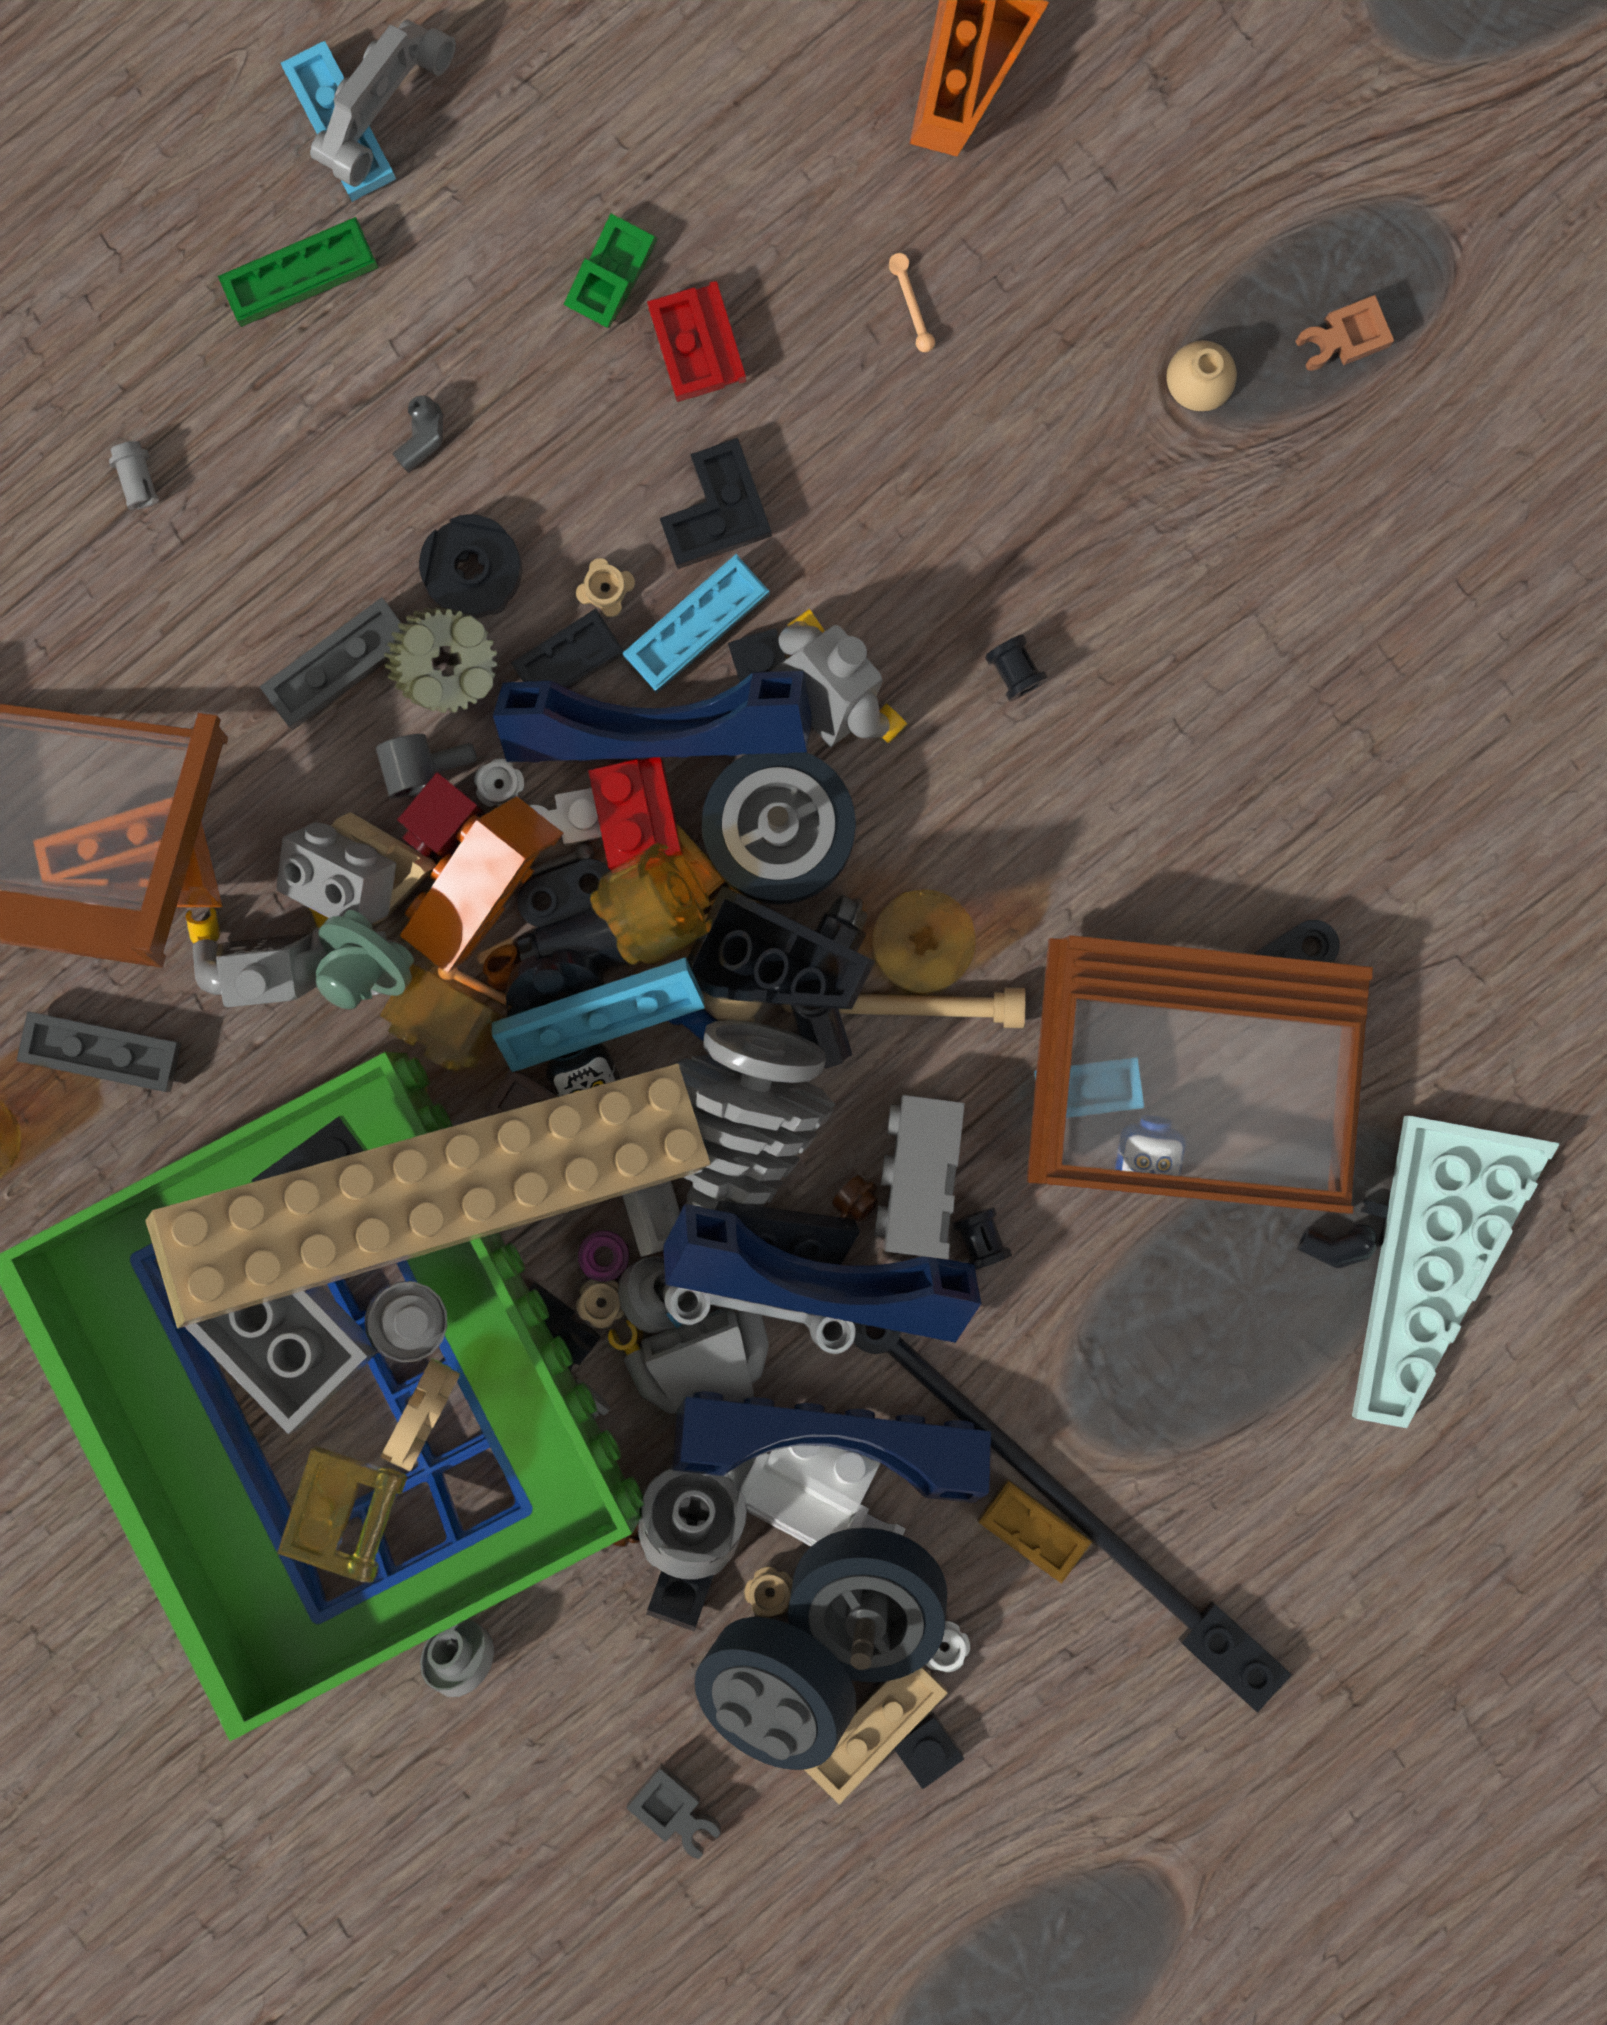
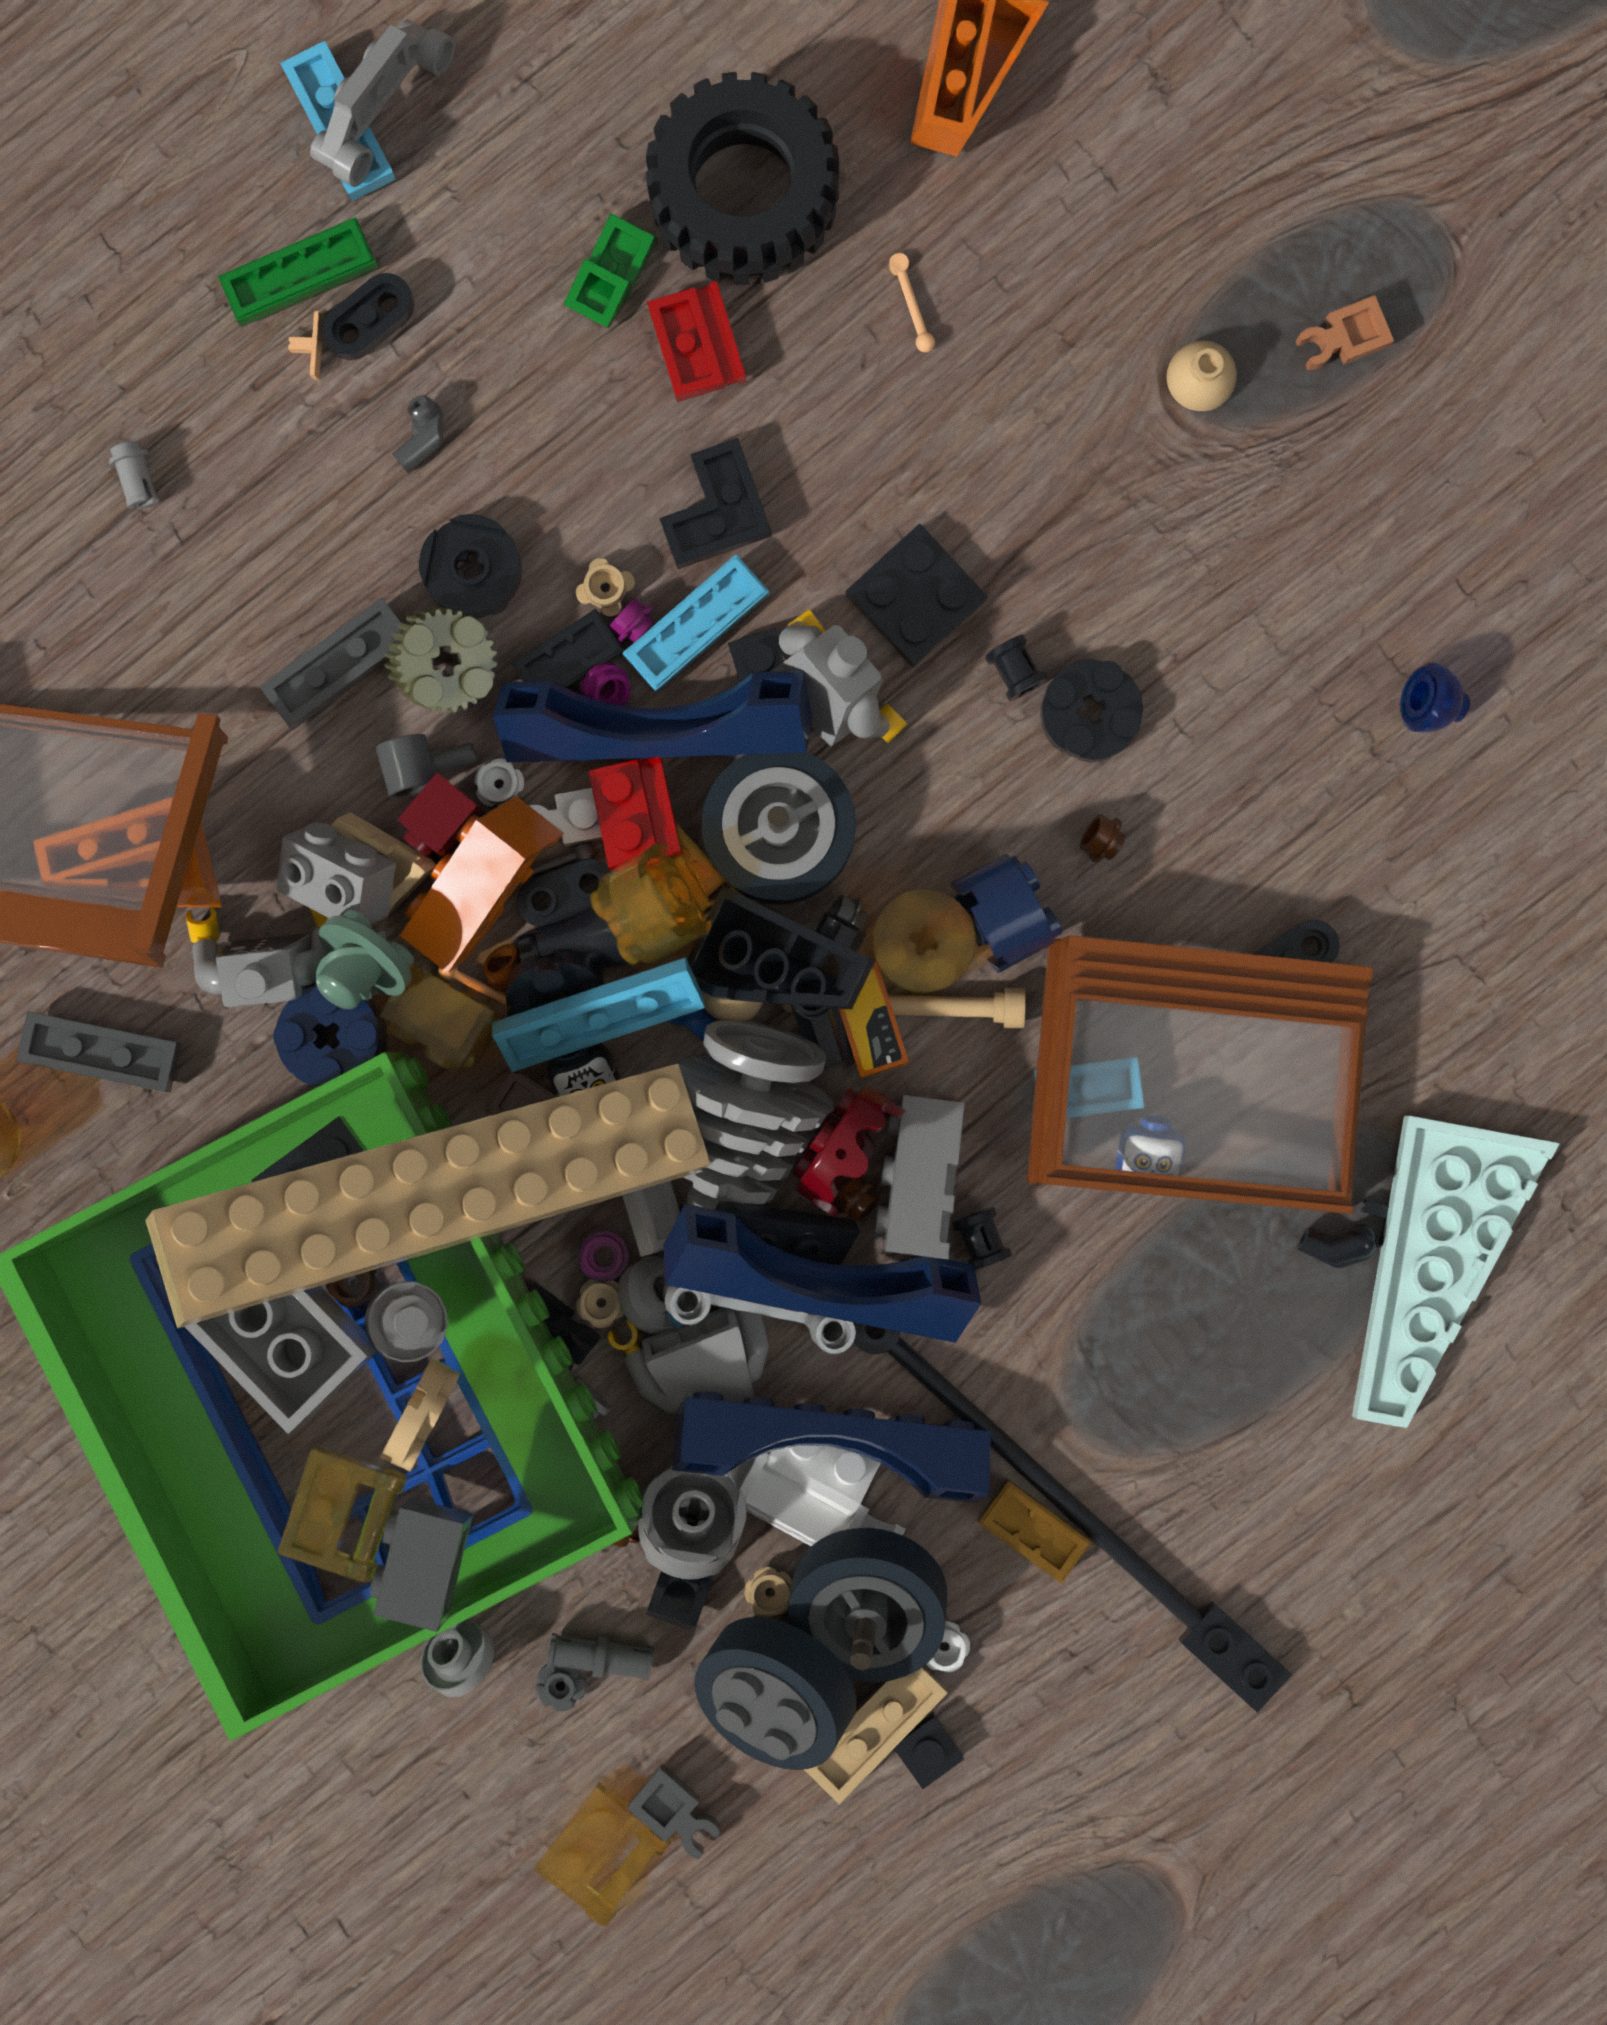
(301, 1037): none -> dark blue brick
(310, 345): none -> light nougat piece
(353, 1296): none -> reddish brown plate
(364, 313): none -> black plate
(421, 1564): none -> dark grey brick
(560, 1699): none -> dark grey plate
(588, 1843): none -> clear yellow plate
(600, 1656): none -> dark grey pin
(617, 688): none -> magenta plate
(632, 621): none -> magenta plate
(736, 115): none -> black tyre
(843, 1146): none -> dark red plate
(873, 1029): none -> slope
(916, 595): none -> black plate
(1006, 911): none -> dark blue brick
(1102, 838): none -> reddish brown plate
(1105, 684): none -> black plate
(1432, 699): none -> clear blue brick

